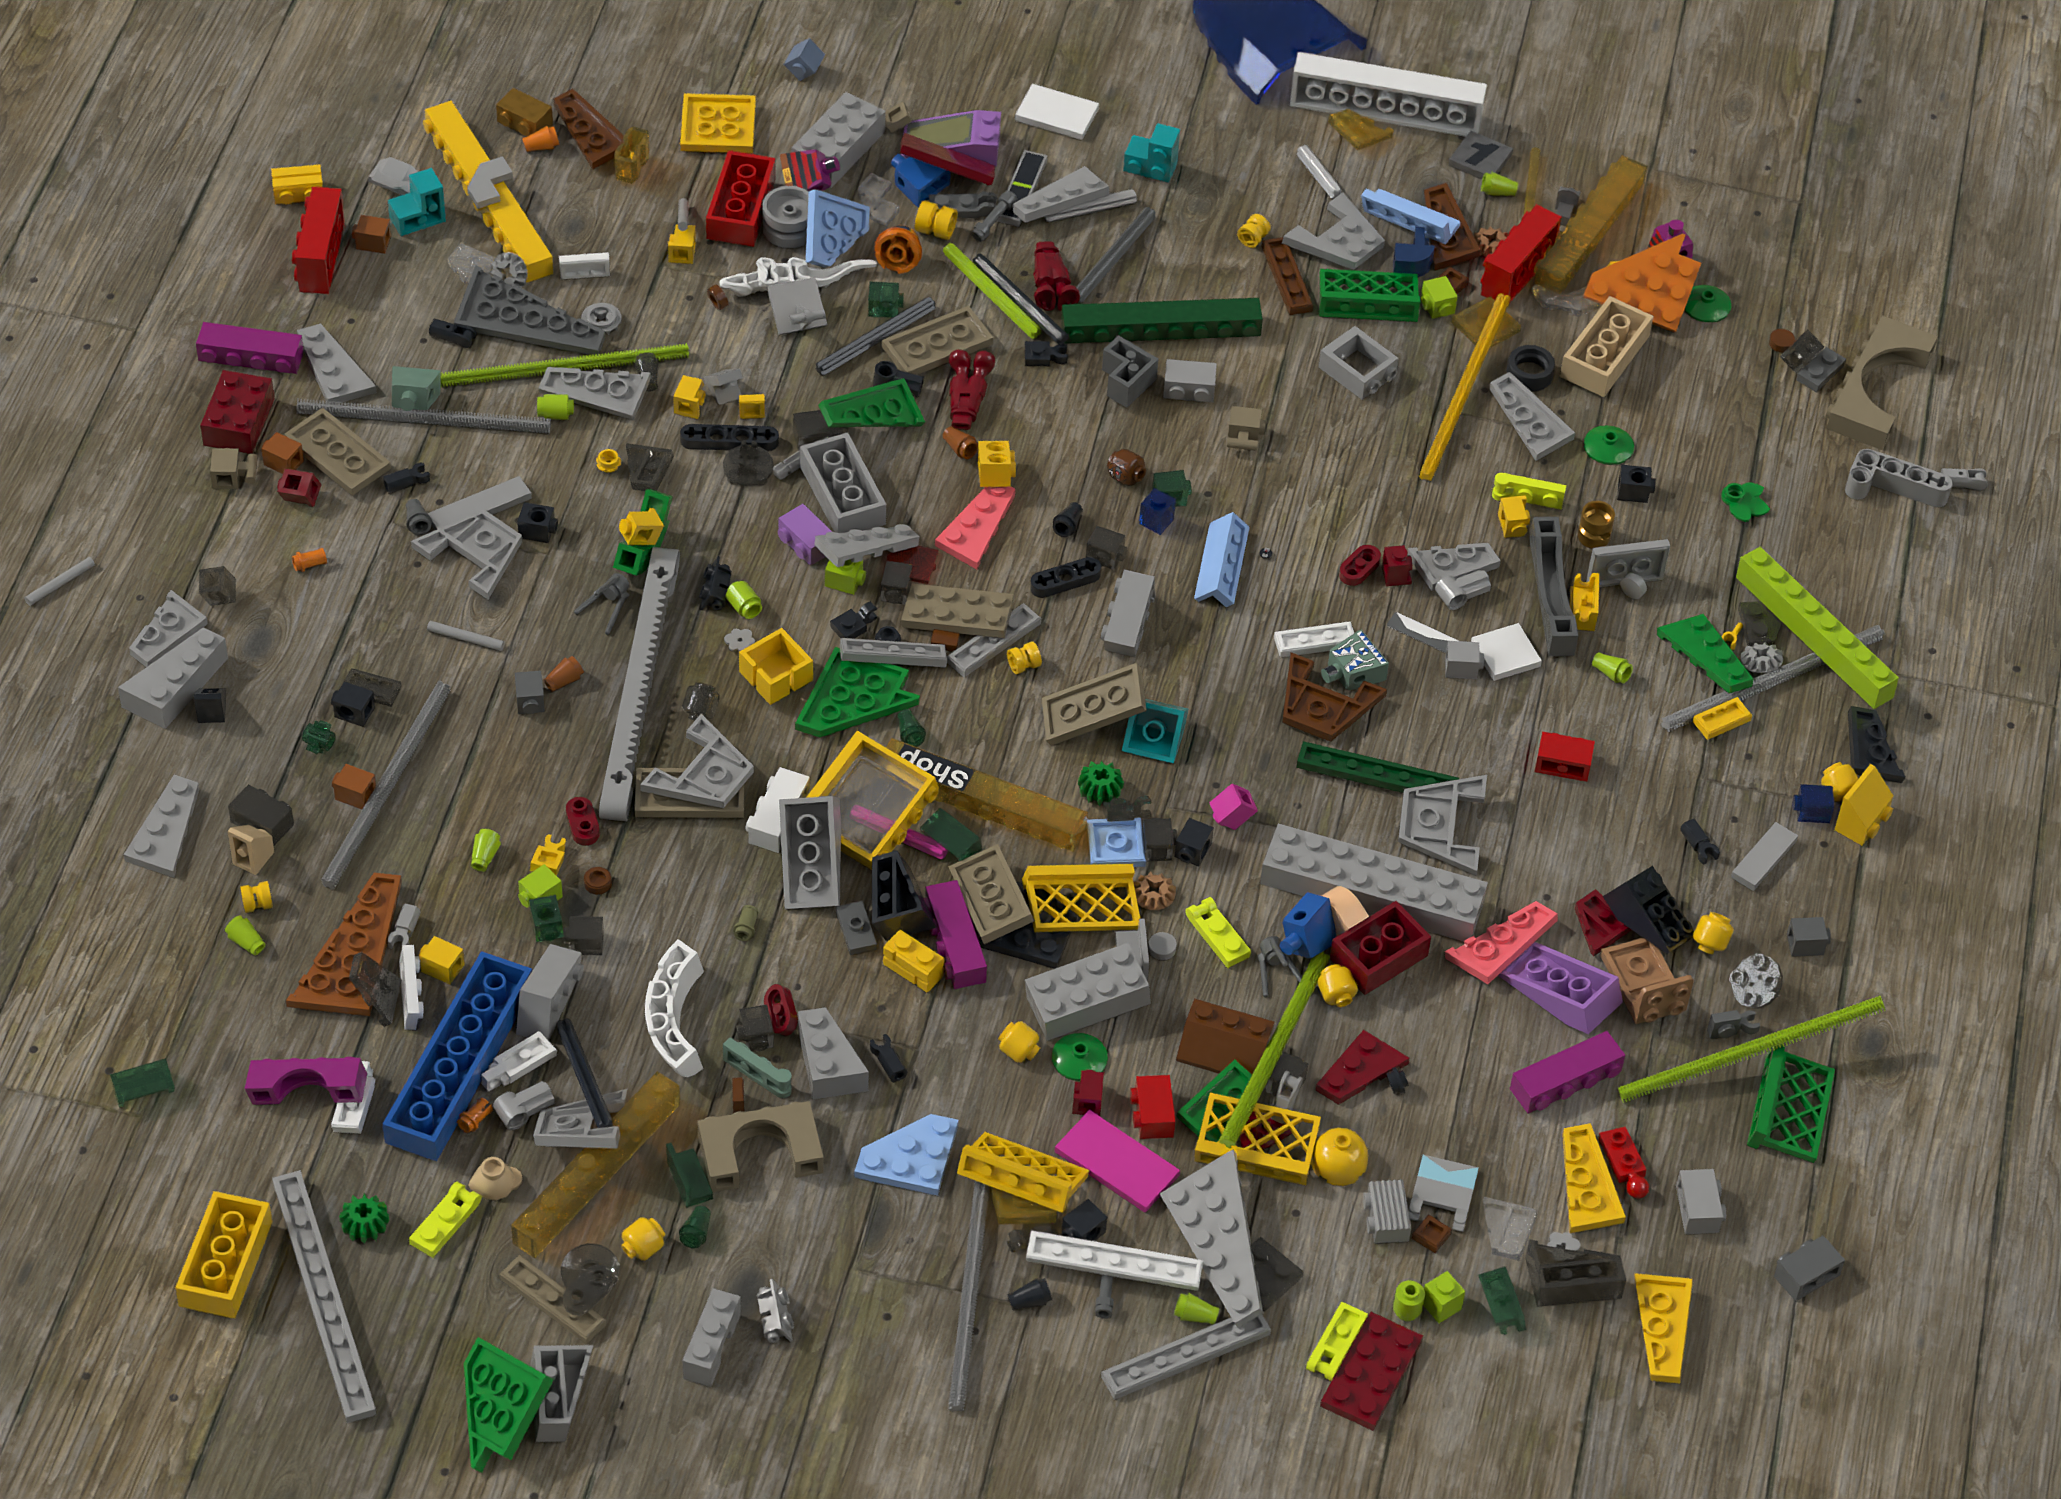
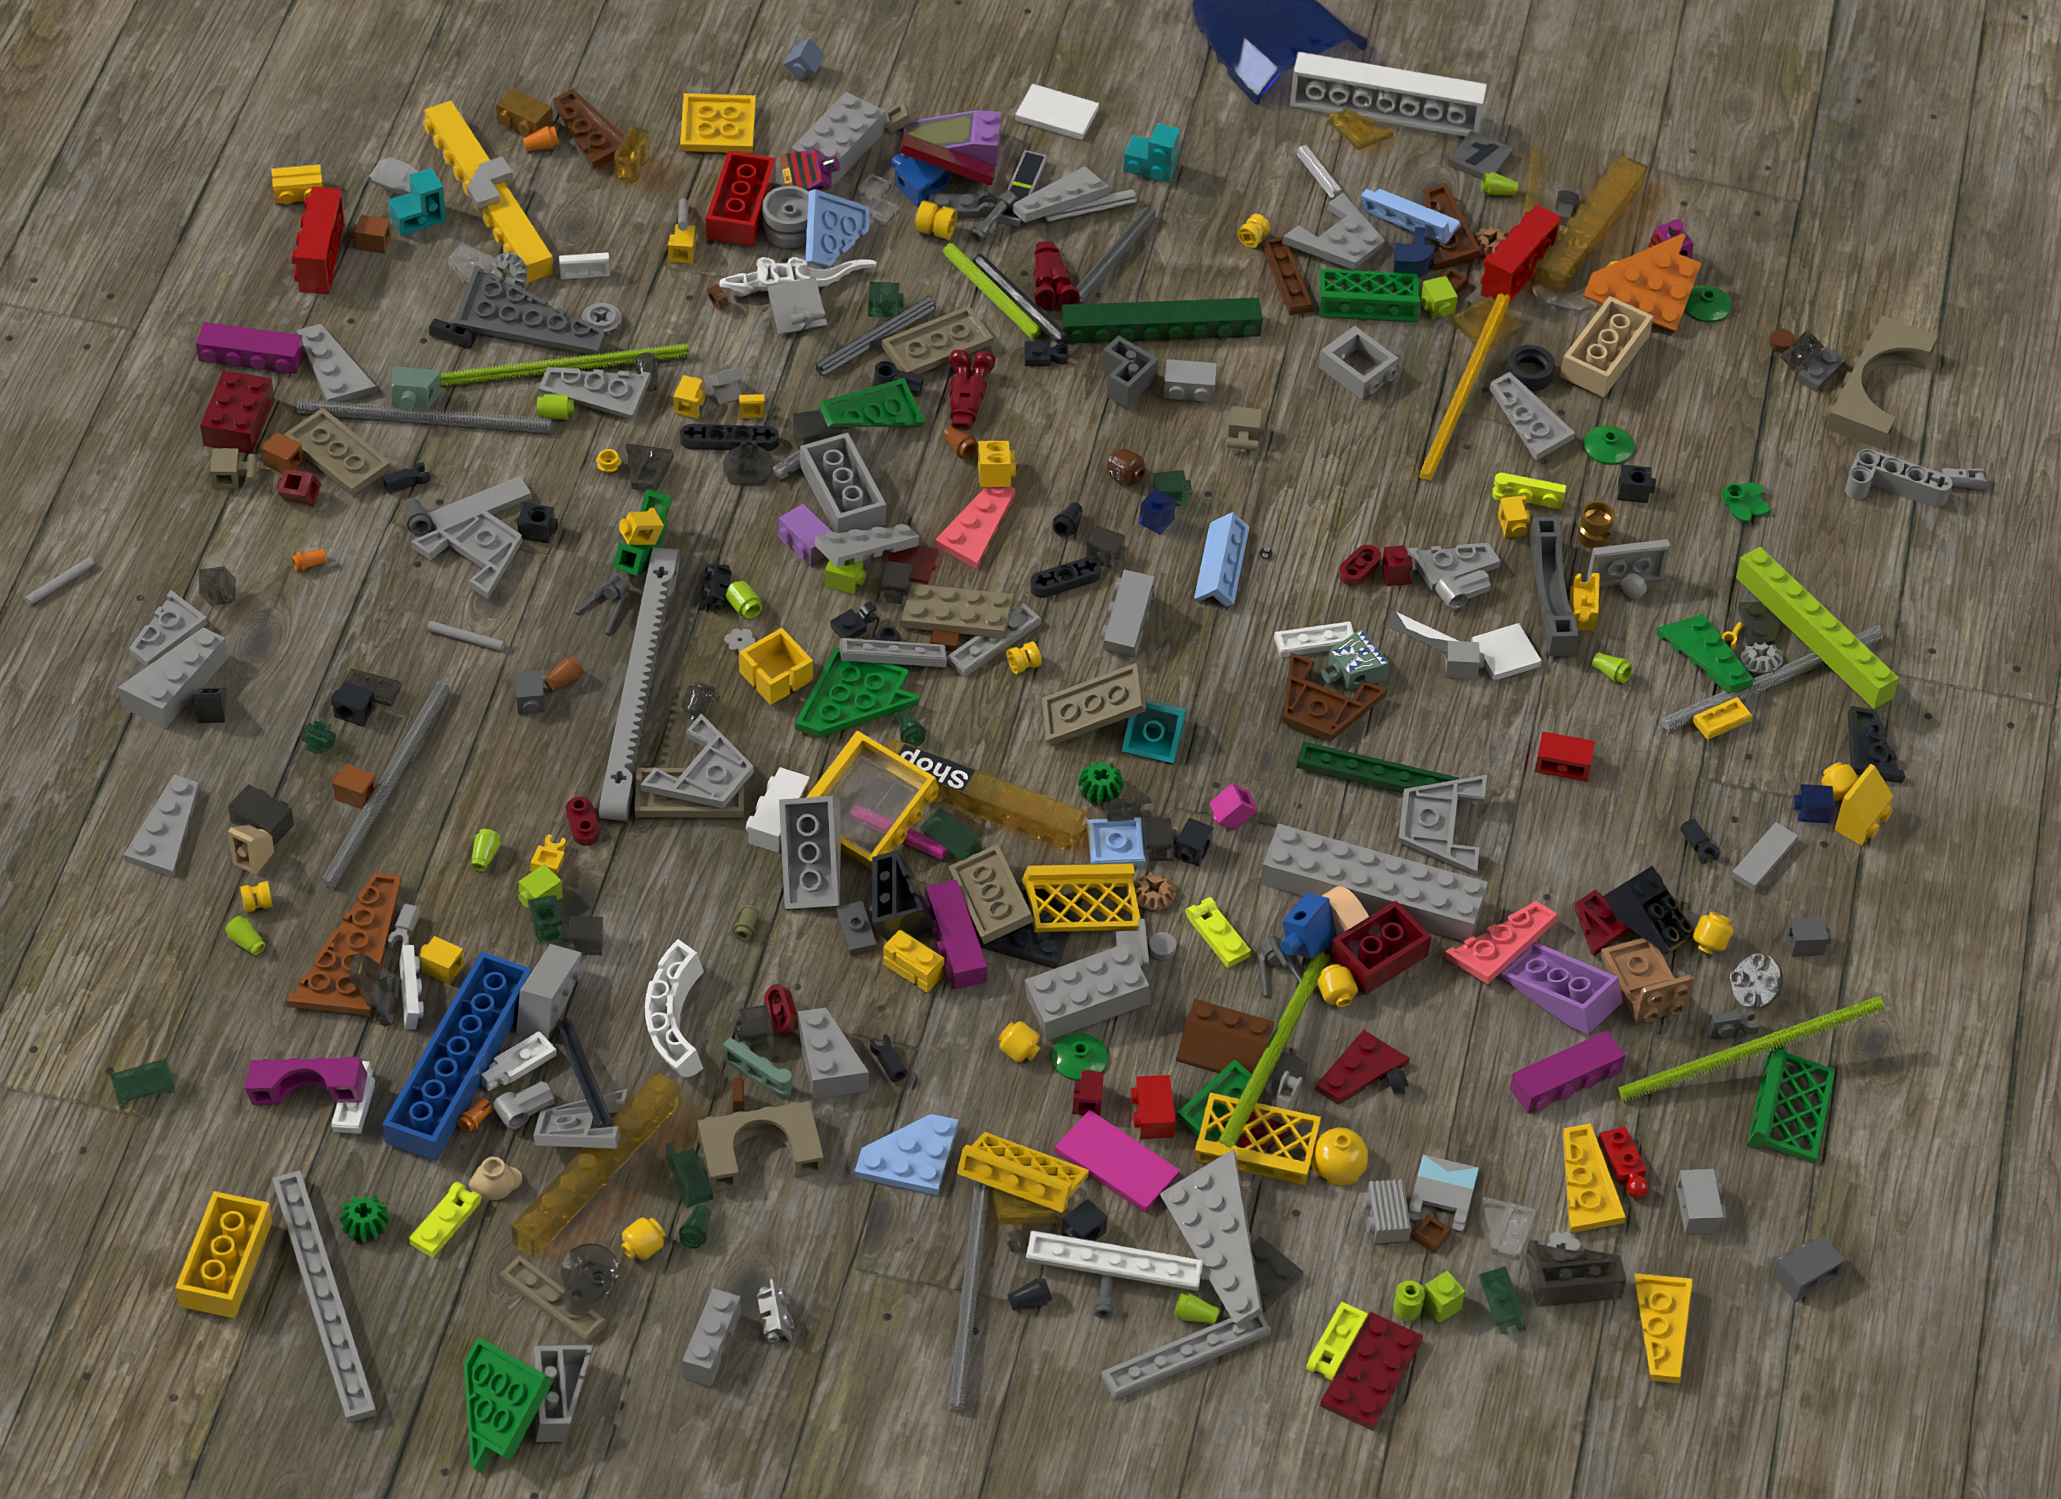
(597, 880): reddish brown tile -> none
(898, 249): orange cone -> none

